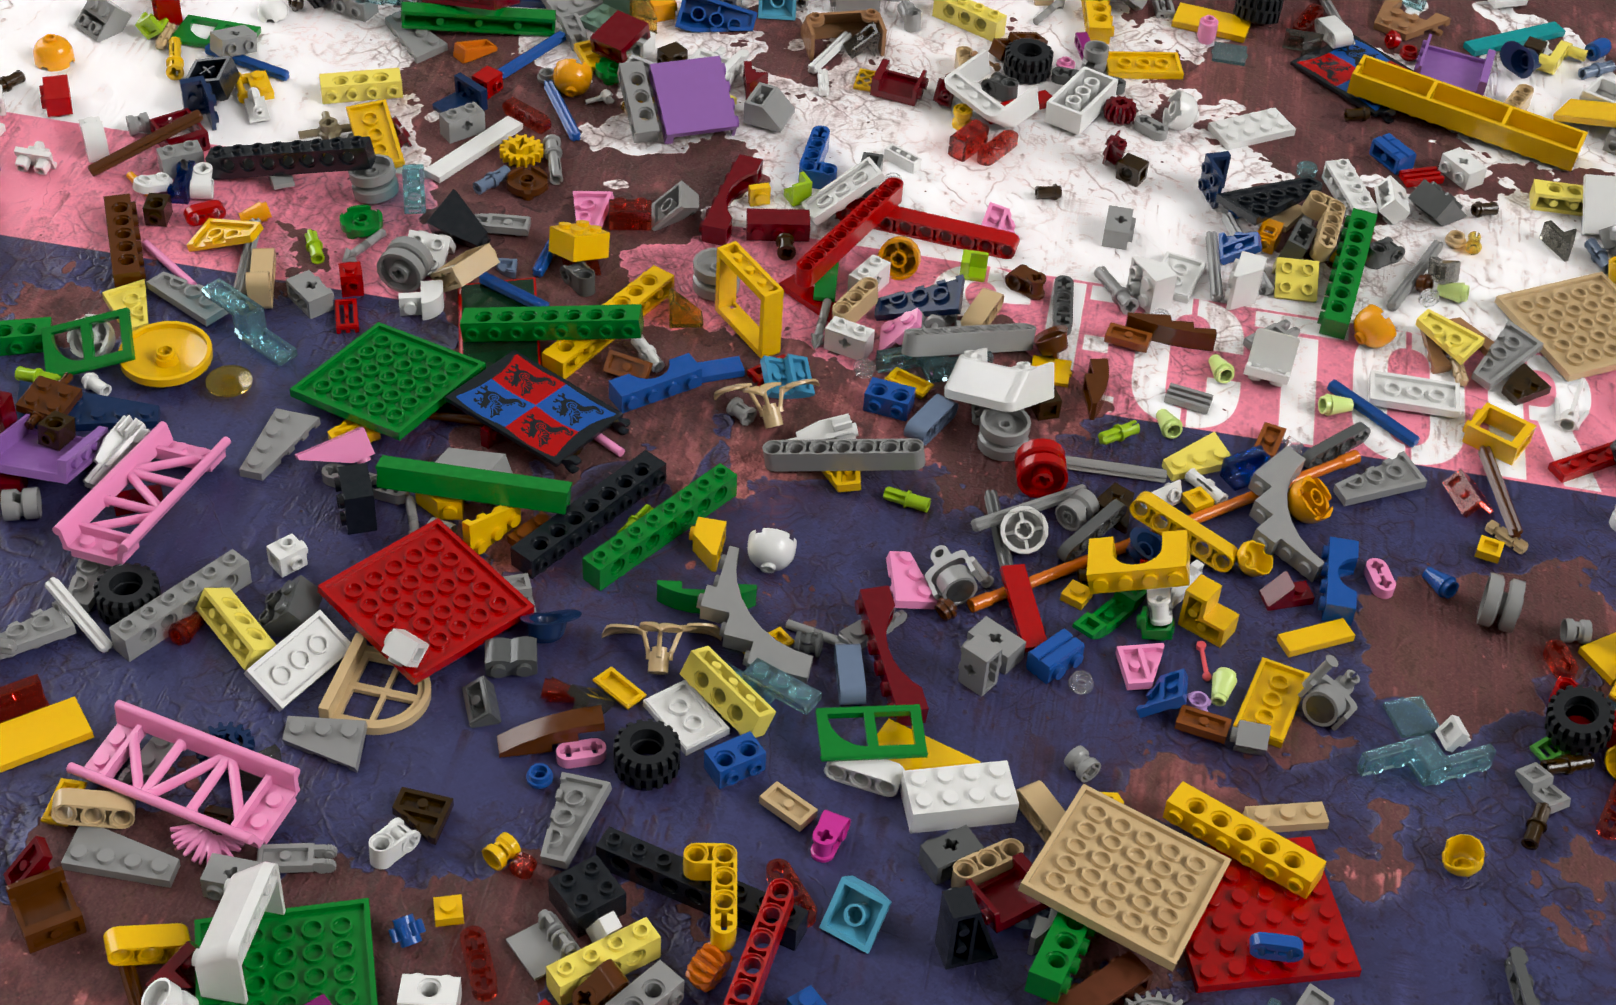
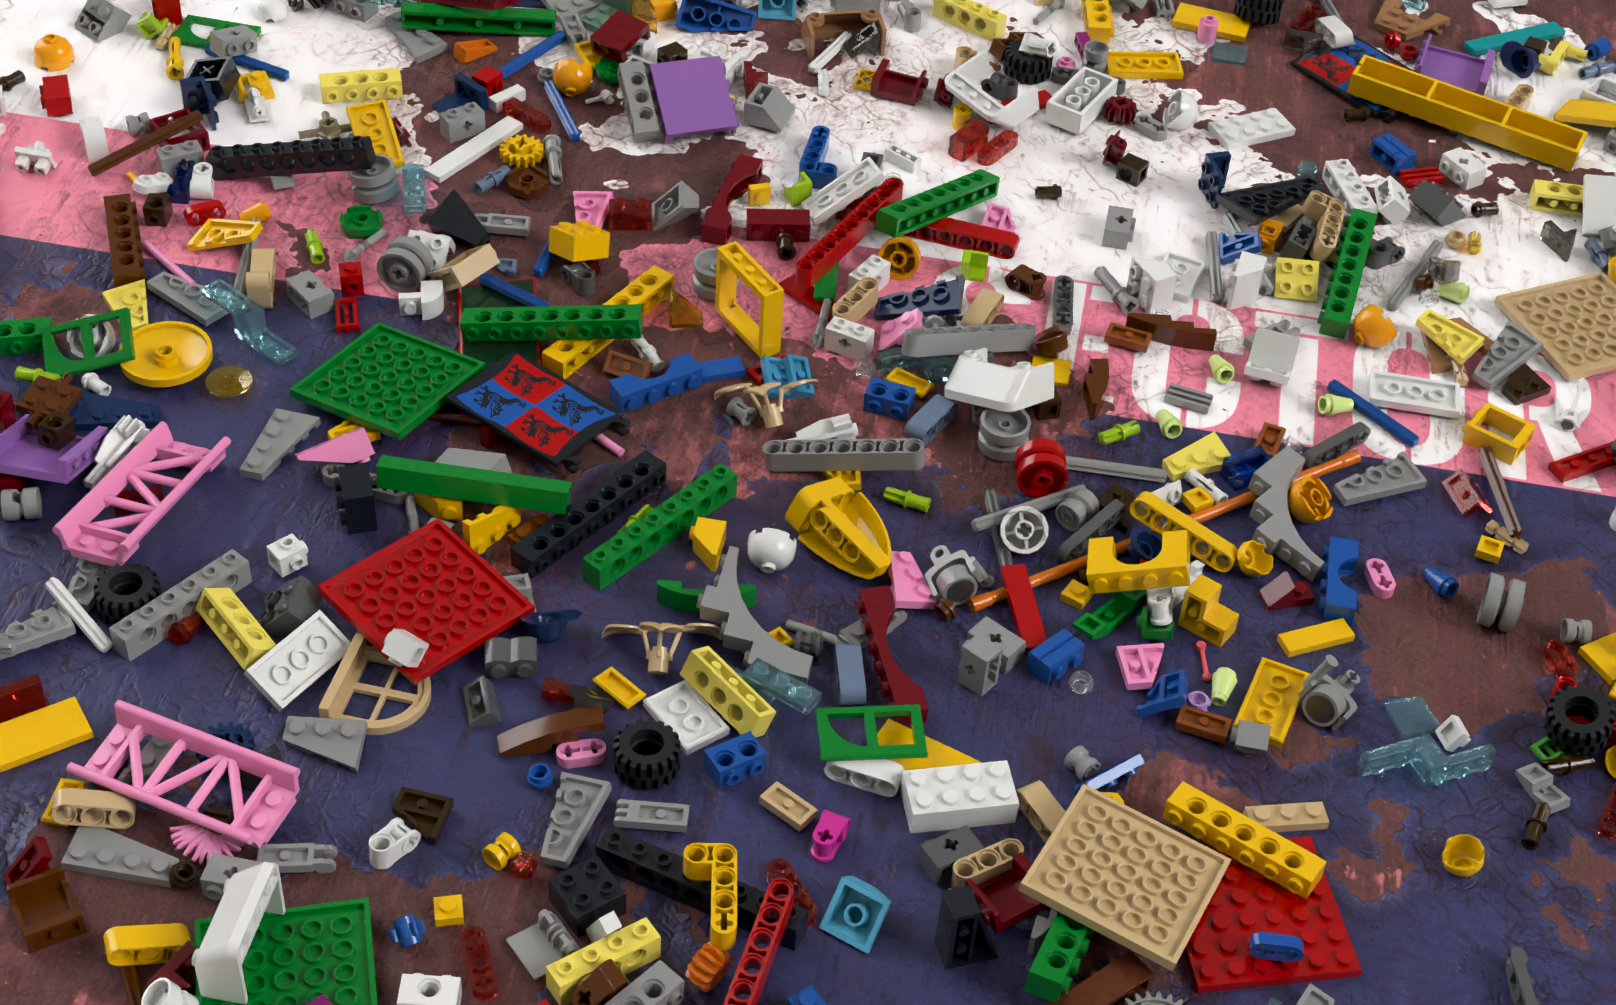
(183, 868): none -> dark brown plate
(496, 100): none -> white piece
(651, 815): none -> light grey hinge
(841, 527): none -> yellow panel
(937, 203): none -> green brick
(1034, 45): none -> white piece
(1108, 776): none -> hinge

